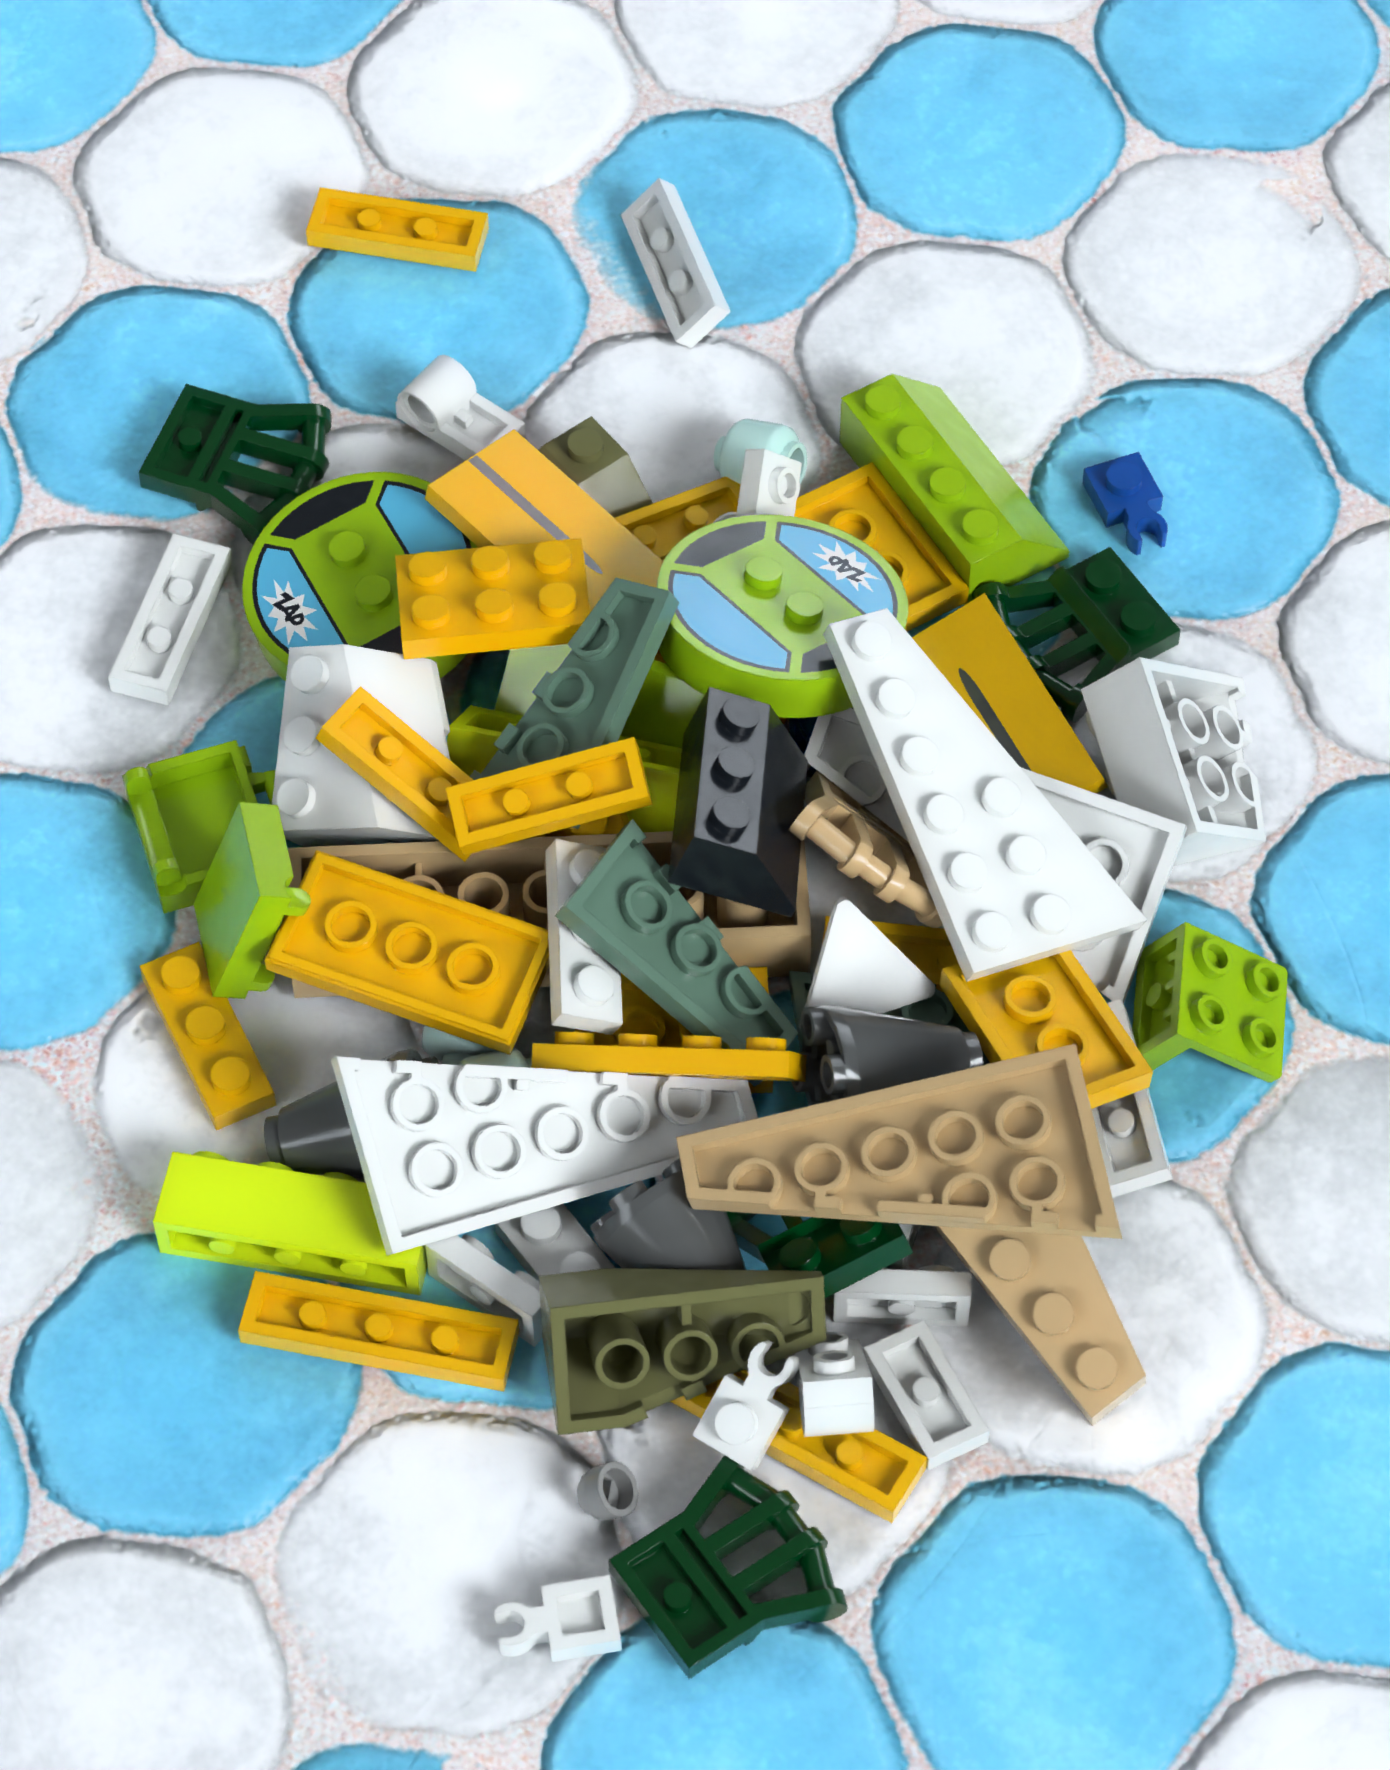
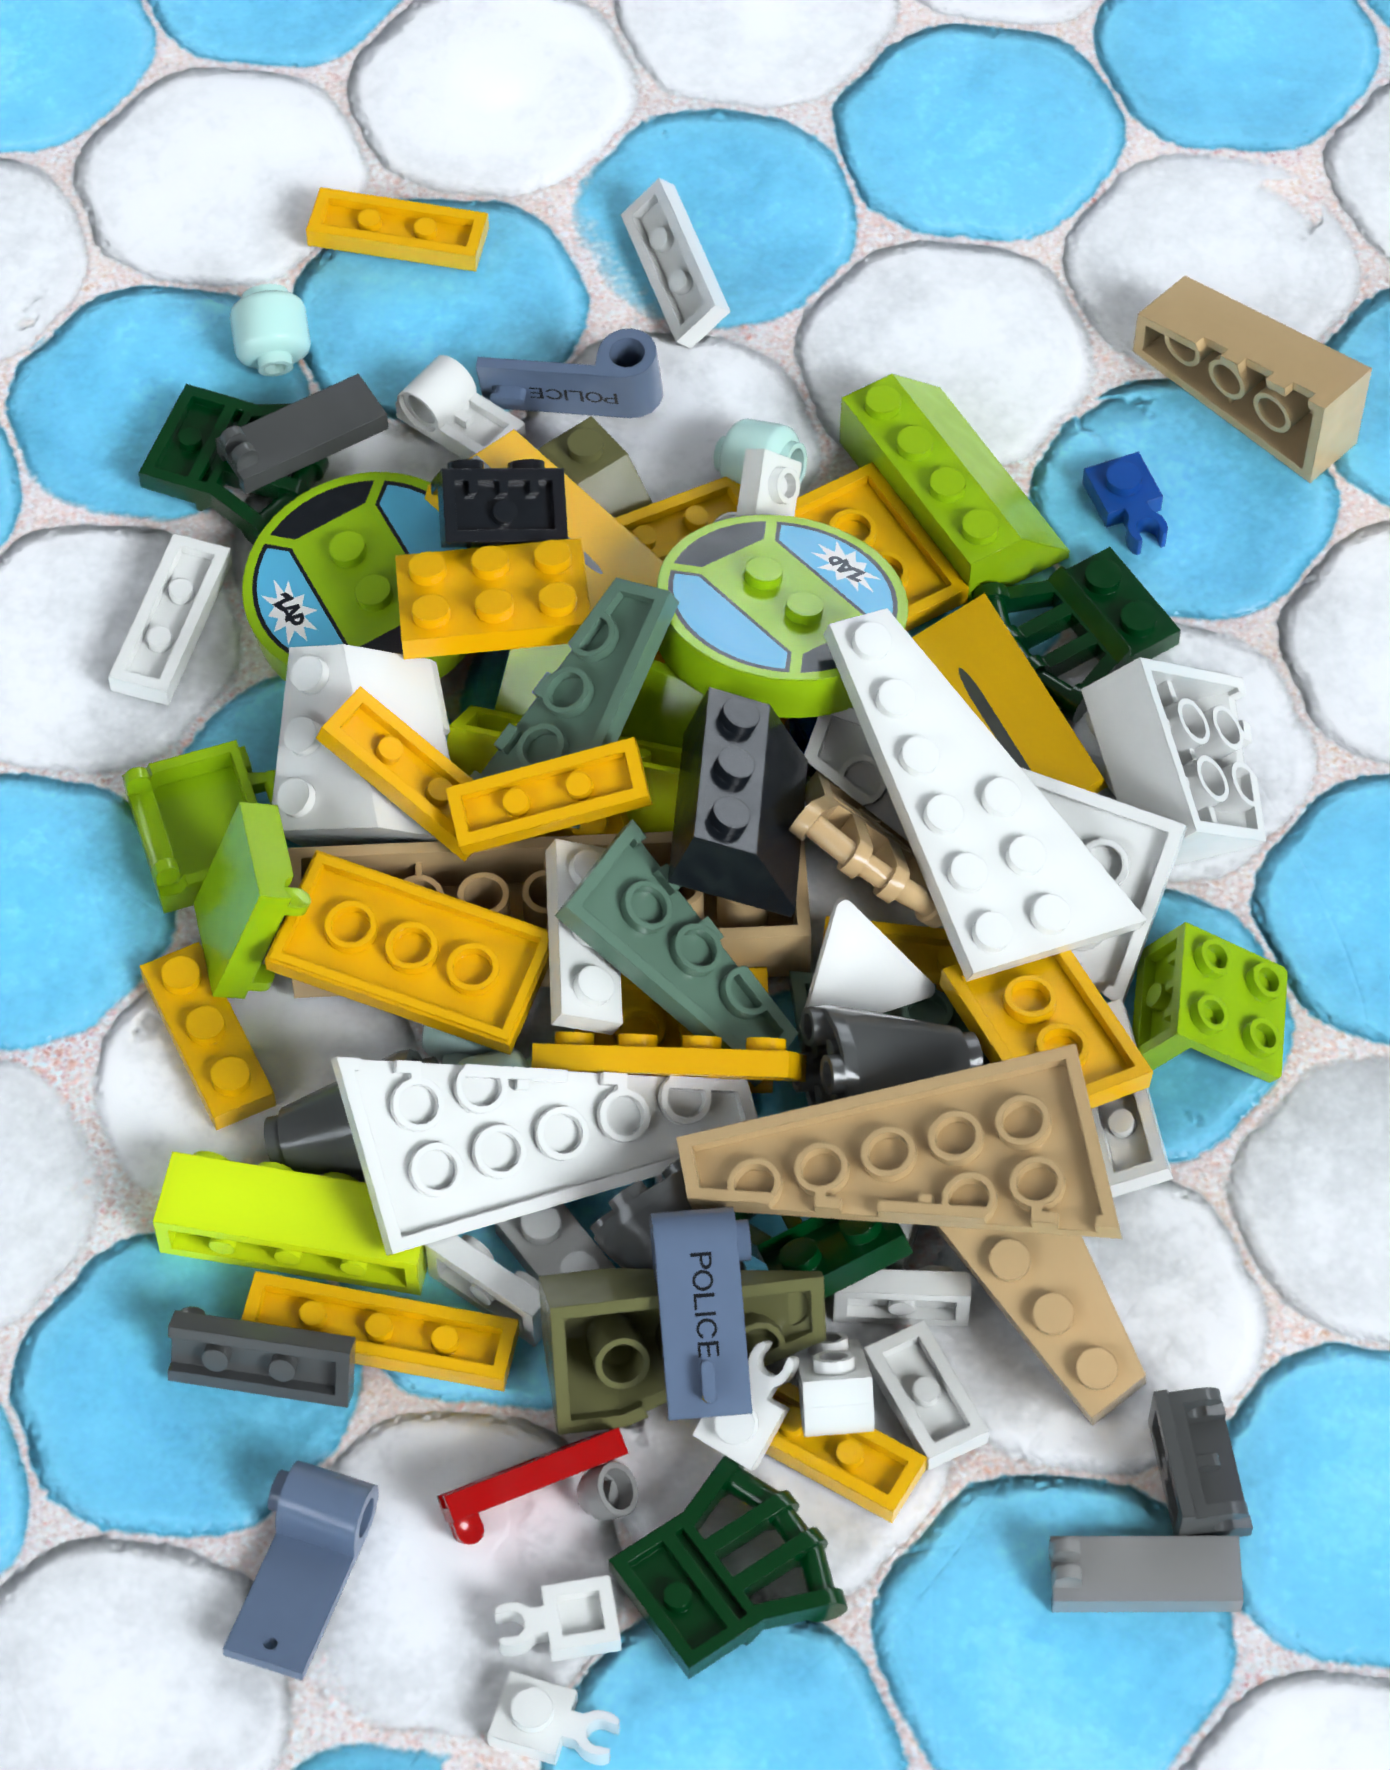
(261, 1358): none -> dark grey hinge
(270, 329): none -> light aqua head
(299, 1583): none -> sand blue door
(302, 433): none -> dark grey hinge
(464, 1503): none -> red hinge
(500, 503): none -> black bracket
(541, 1718): none -> white plate
(619, 385): none -> sand blue door
(702, 1310): none -> sand blue door
(1146, 1574): none -> light grey hinge
(1197, 1464): none -> dark grey hinge
(1256, 374): none -> tan wedge

